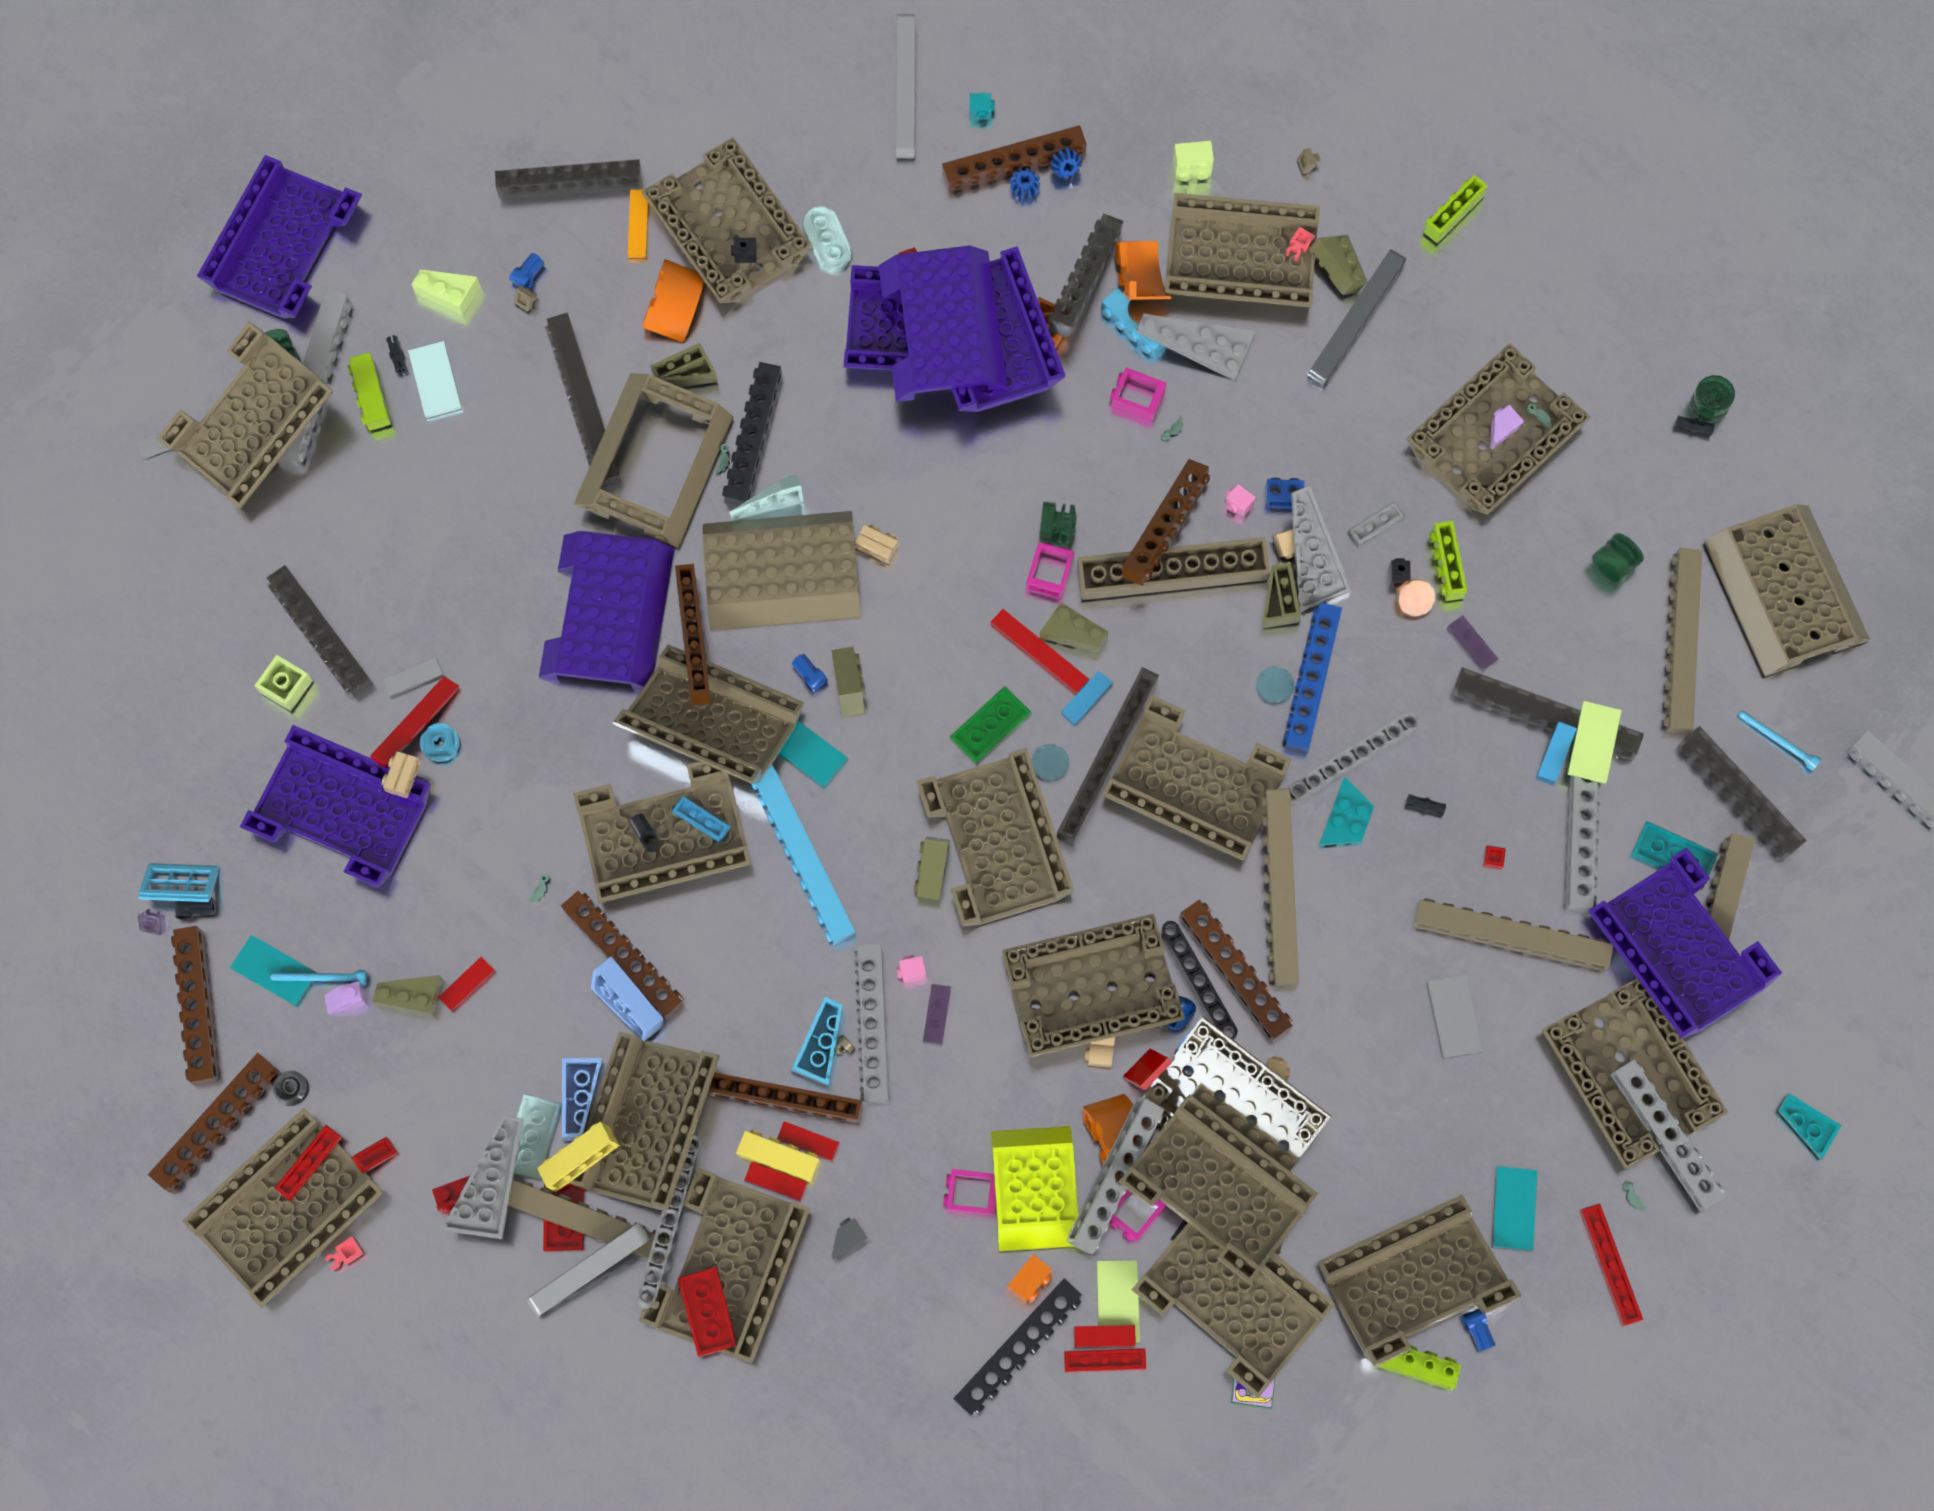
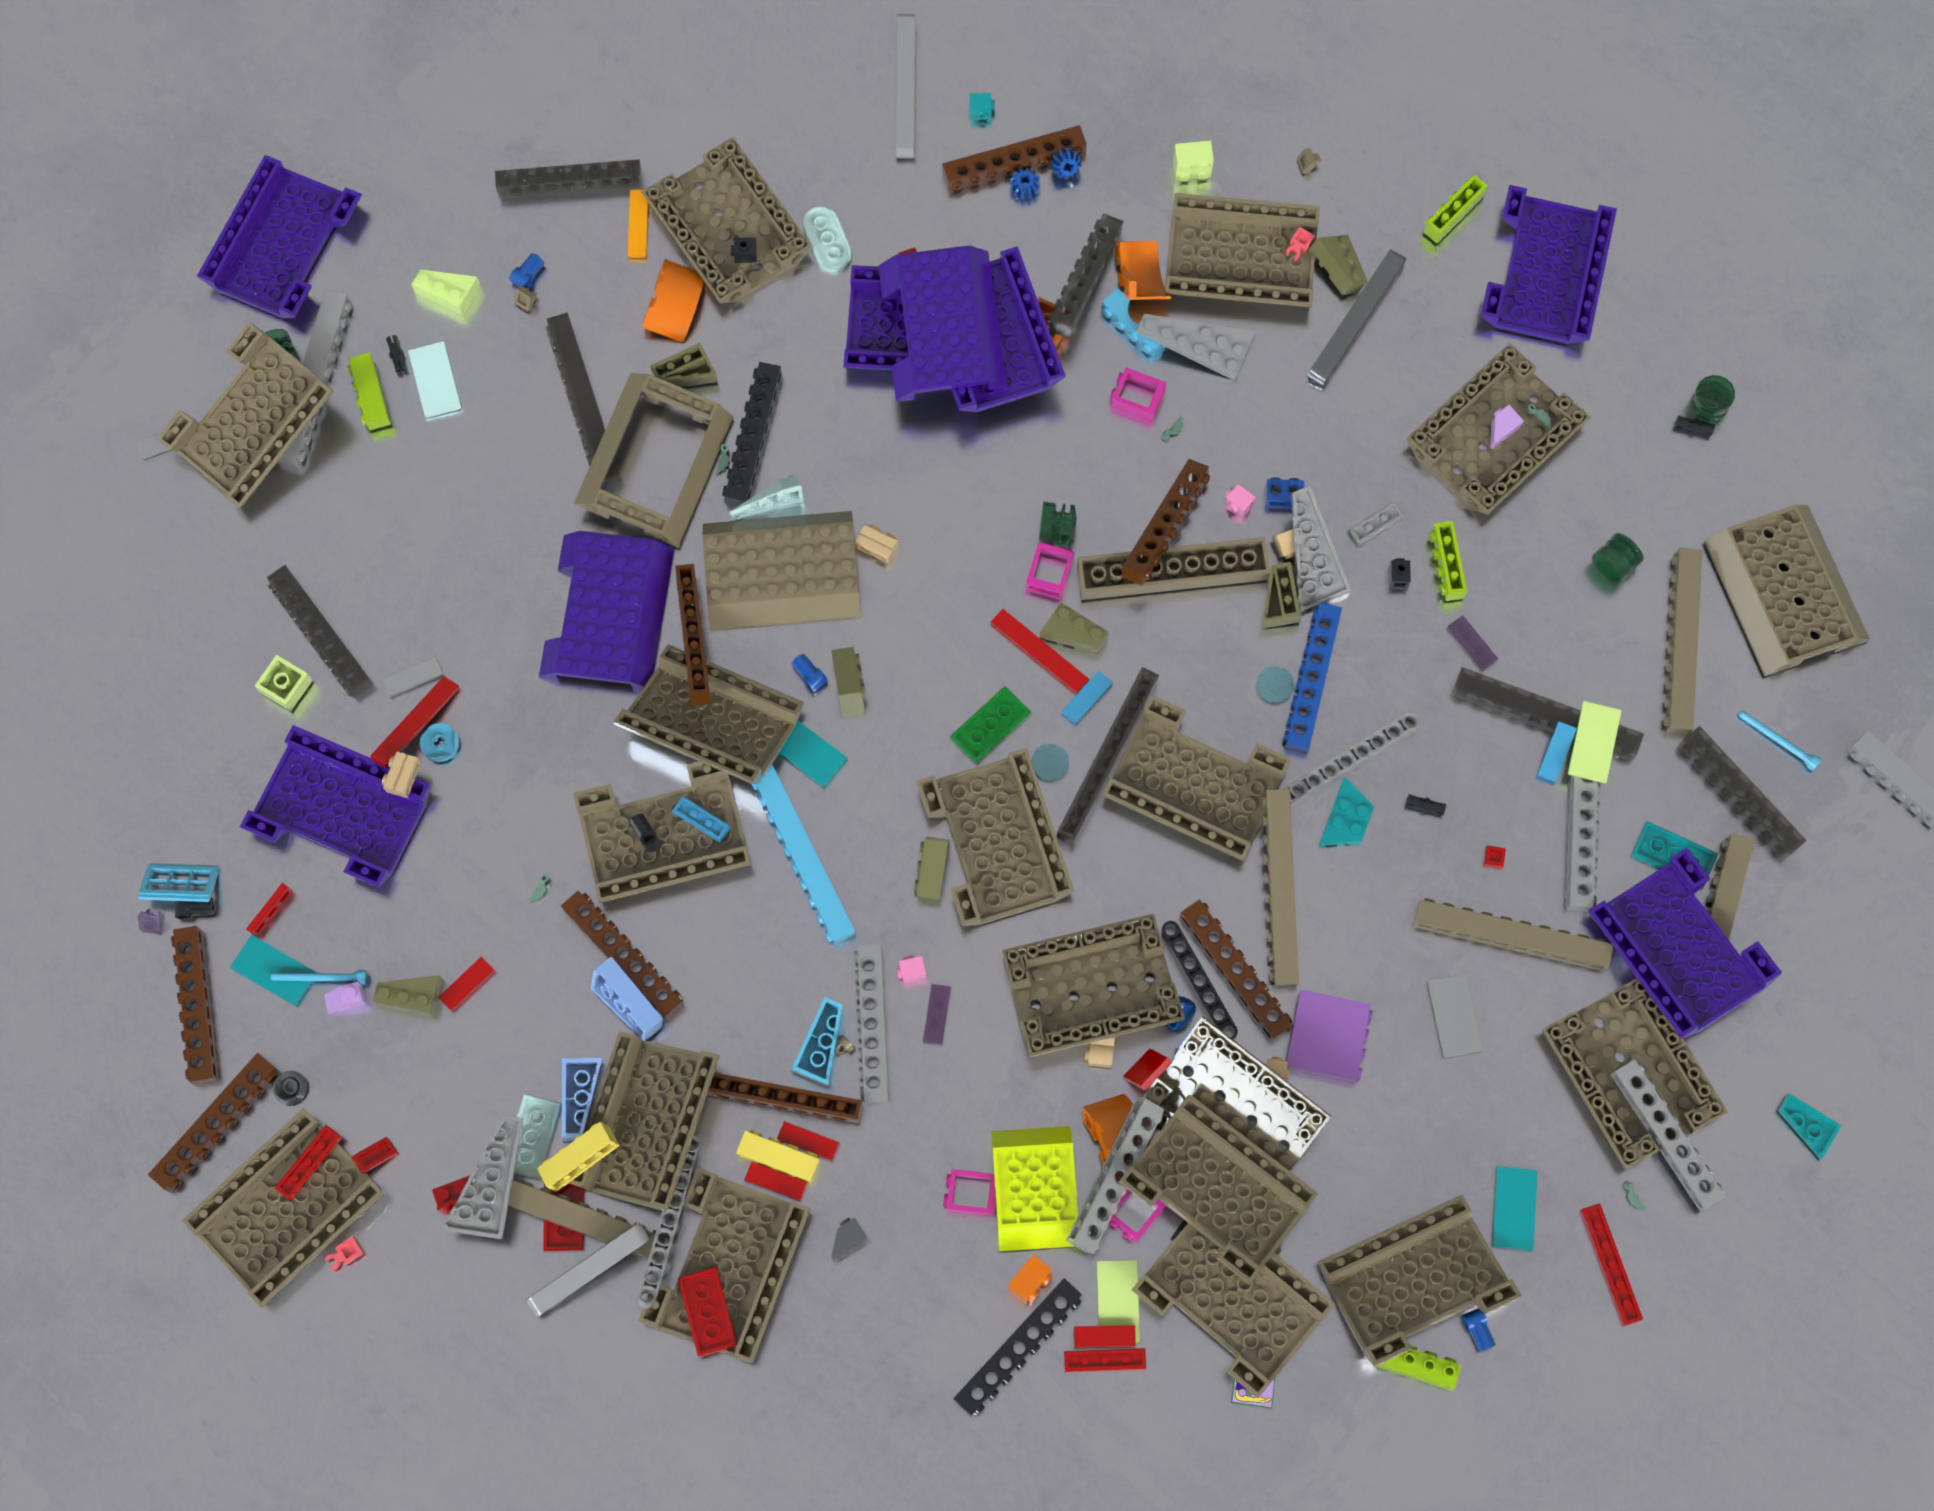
(269, 909): none -> red tile
(1328, 1036): none -> medium lavender brick
(1416, 597): clear orange tile -> none
(1551, 270): none -> dark purple slope

